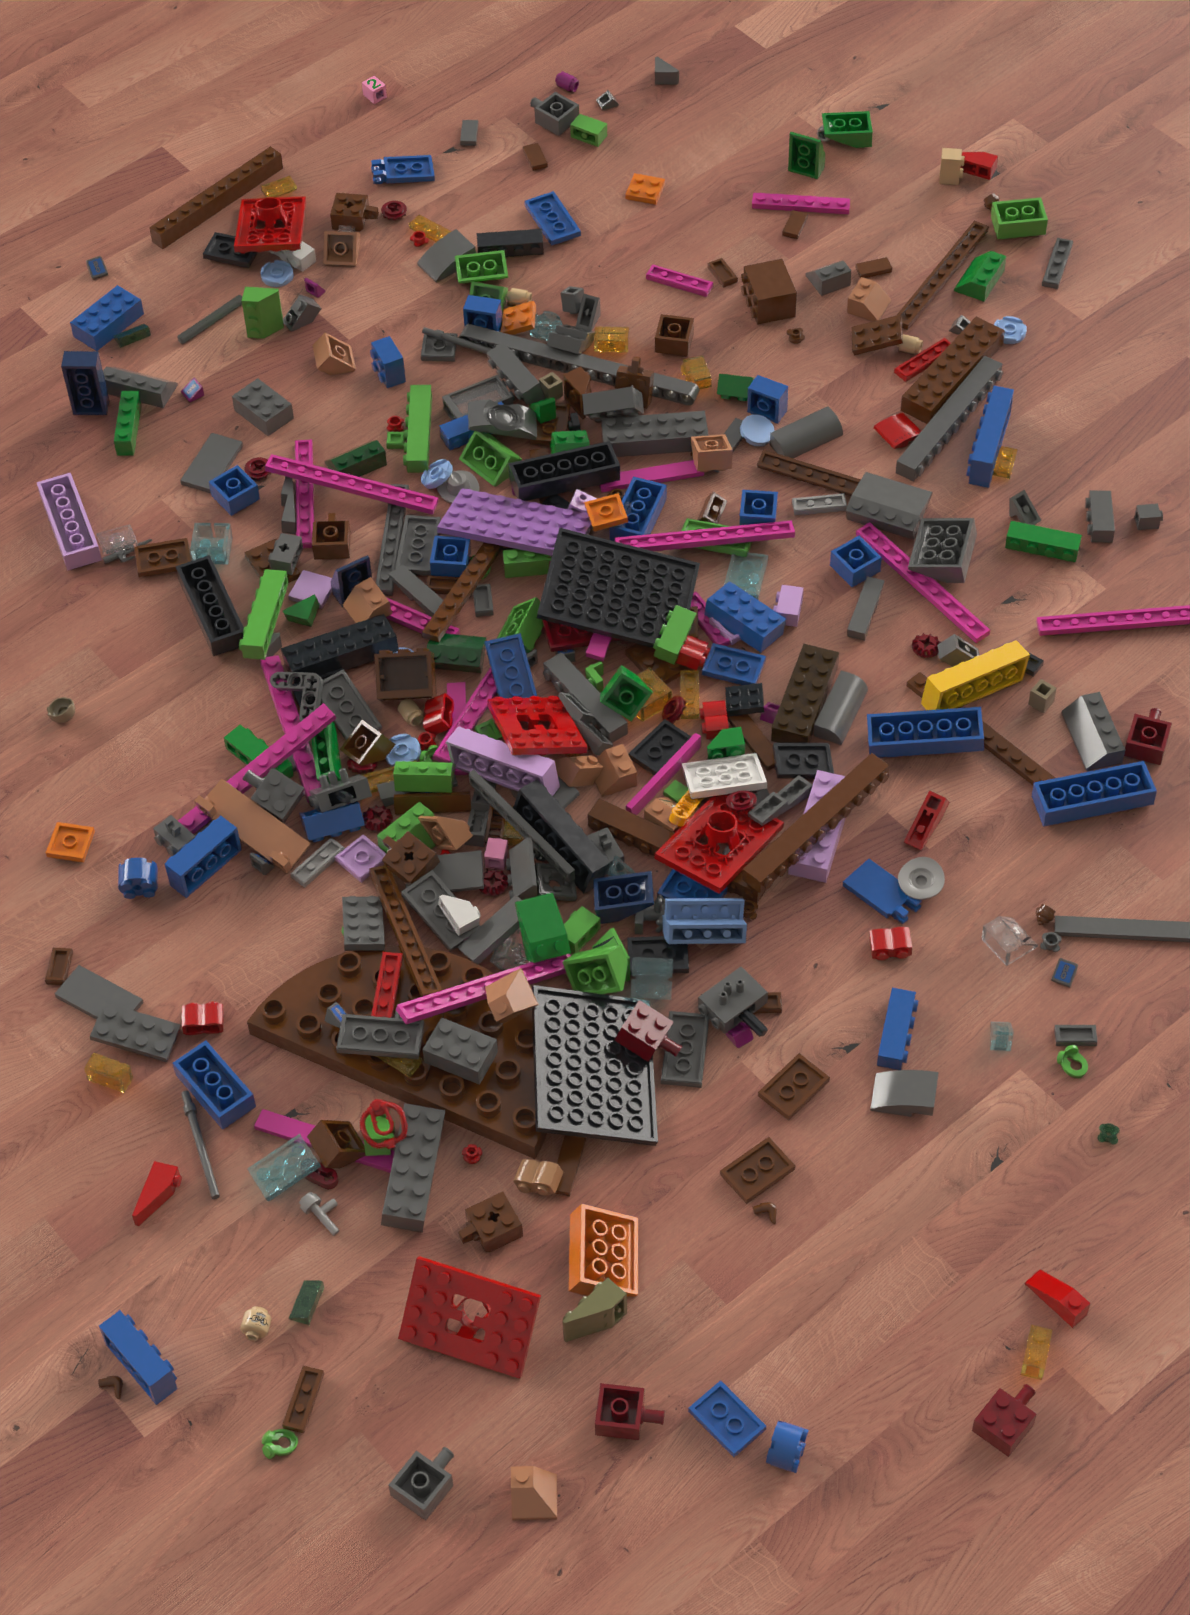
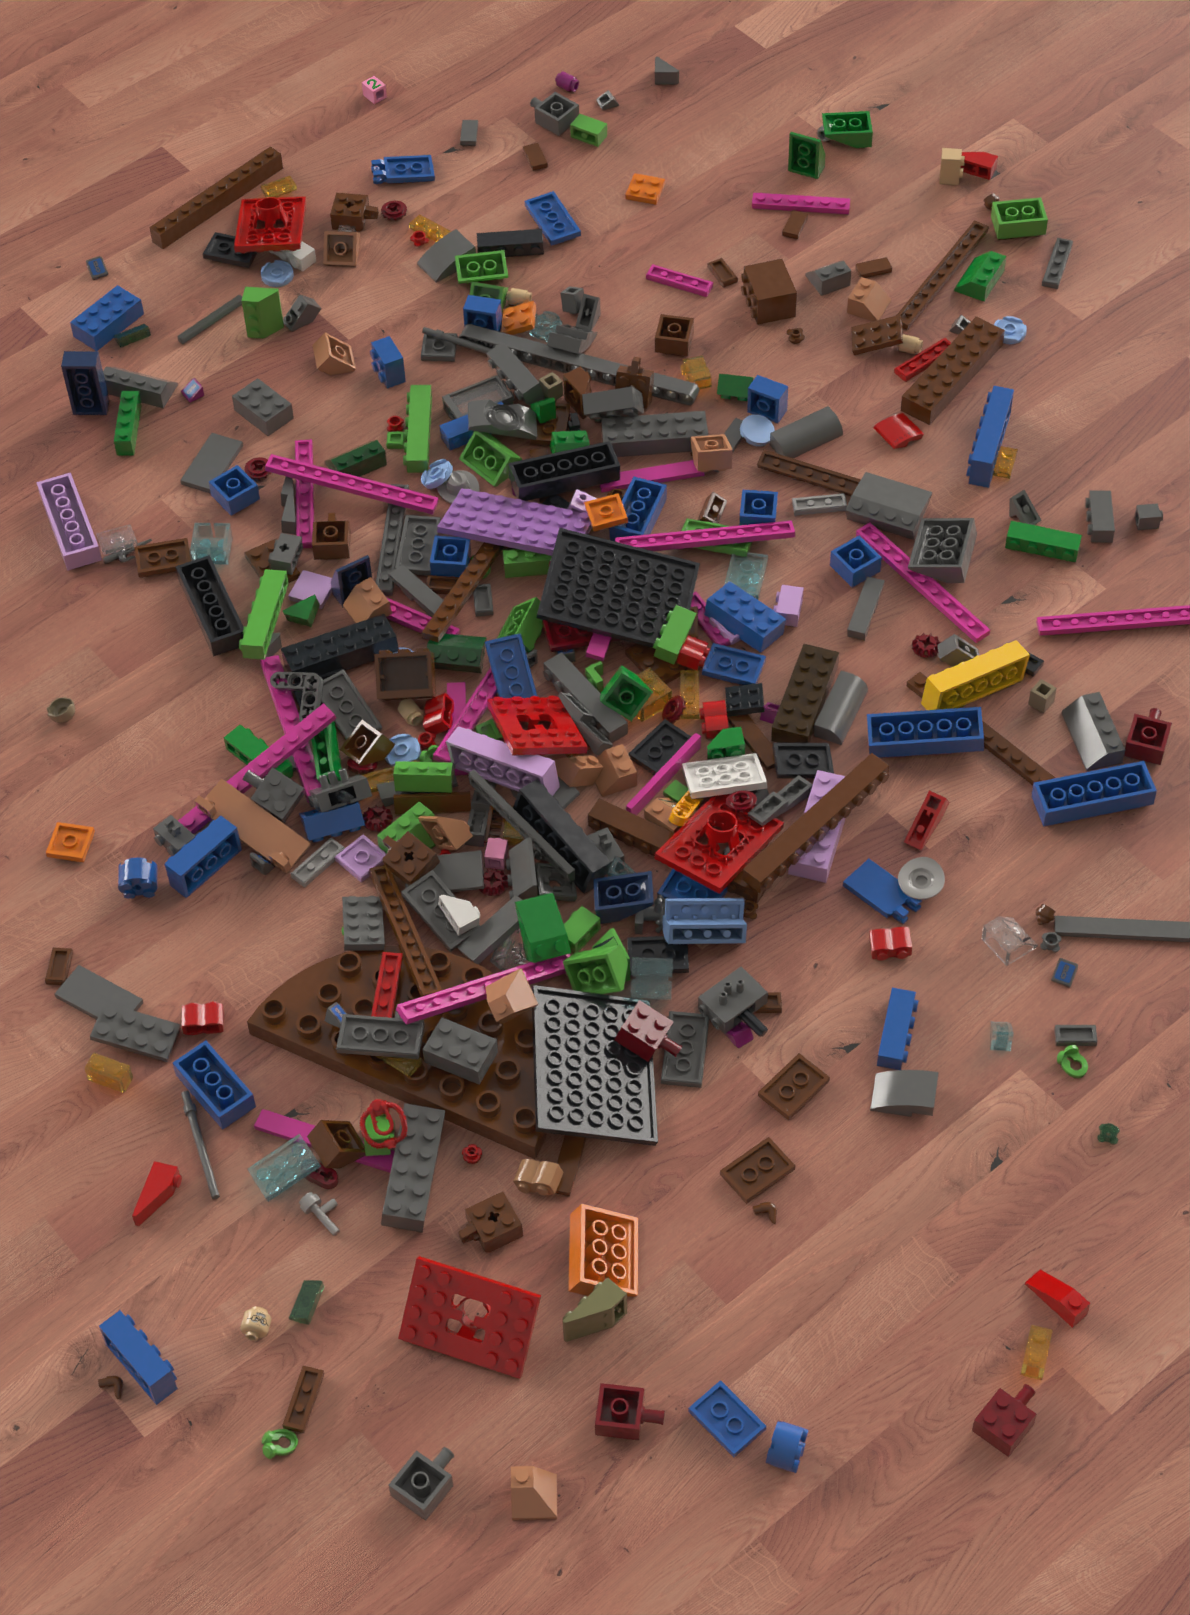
(313, 288): magenta slope -> none
(611, 339): clear yellow brick -> none
(949, 418): dark grey brick -> none

